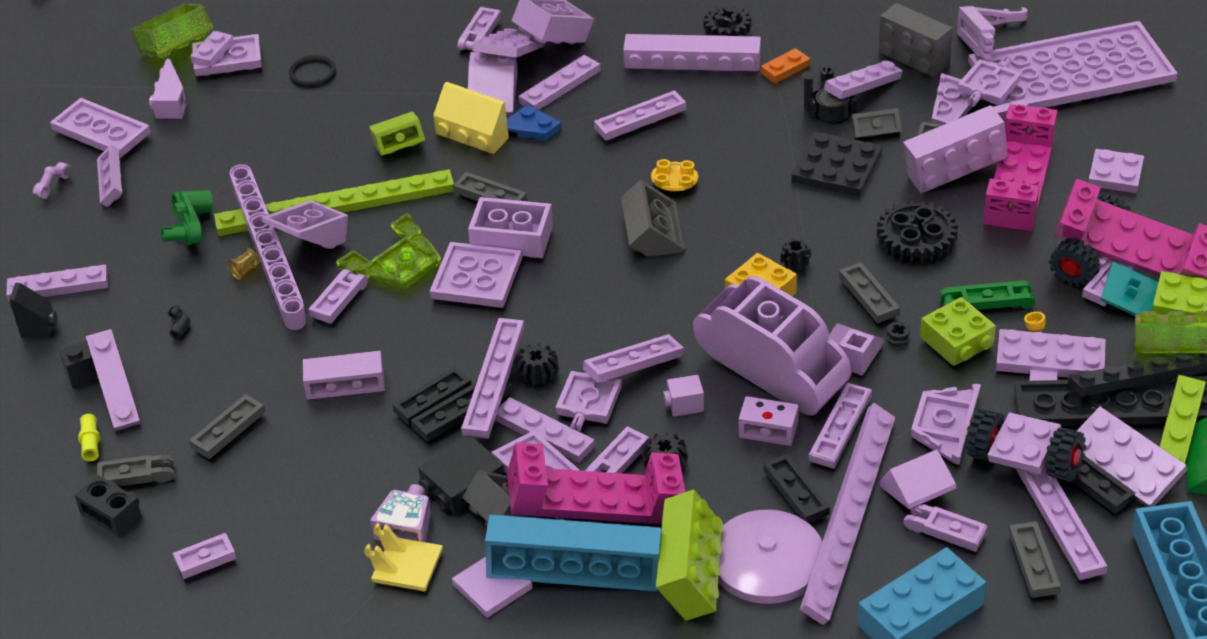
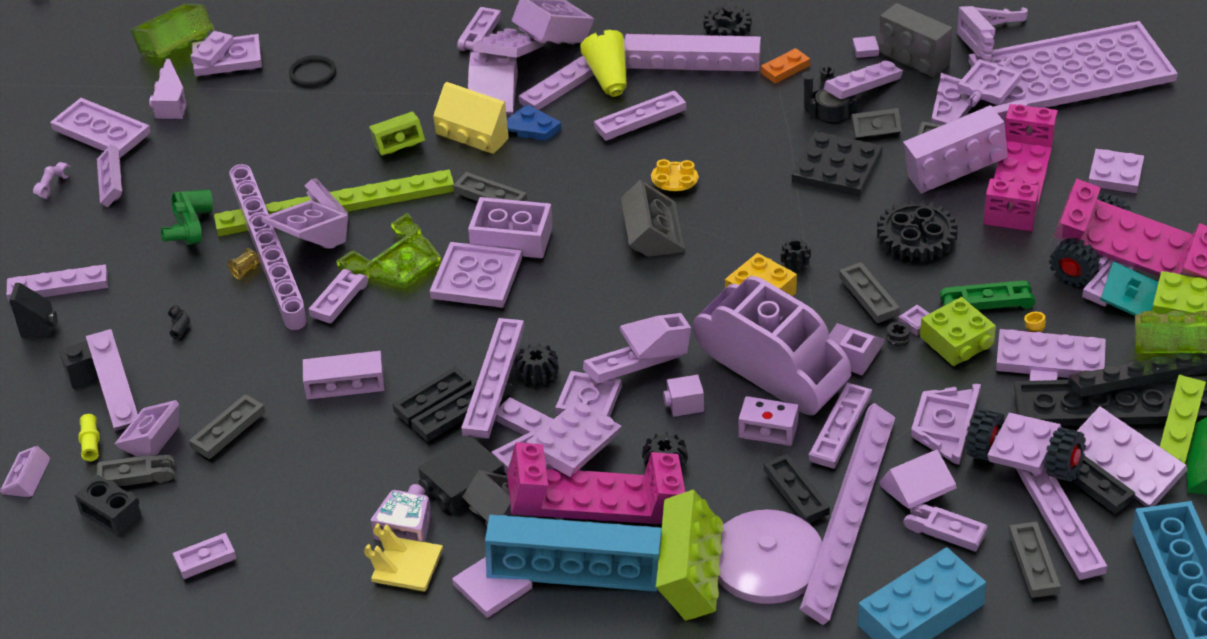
(26, 472): none -> lavender slope
(150, 429): none -> lavender slope
(318, 192): none -> lavender plate
(575, 437): none -> lavender plate
(607, 60): none -> neon yellow cone
(620, 452): lavender plate -> none
(658, 336): none -> lavender slope
(865, 47): none -> lavender tile
(913, 318): none -> lavender tile

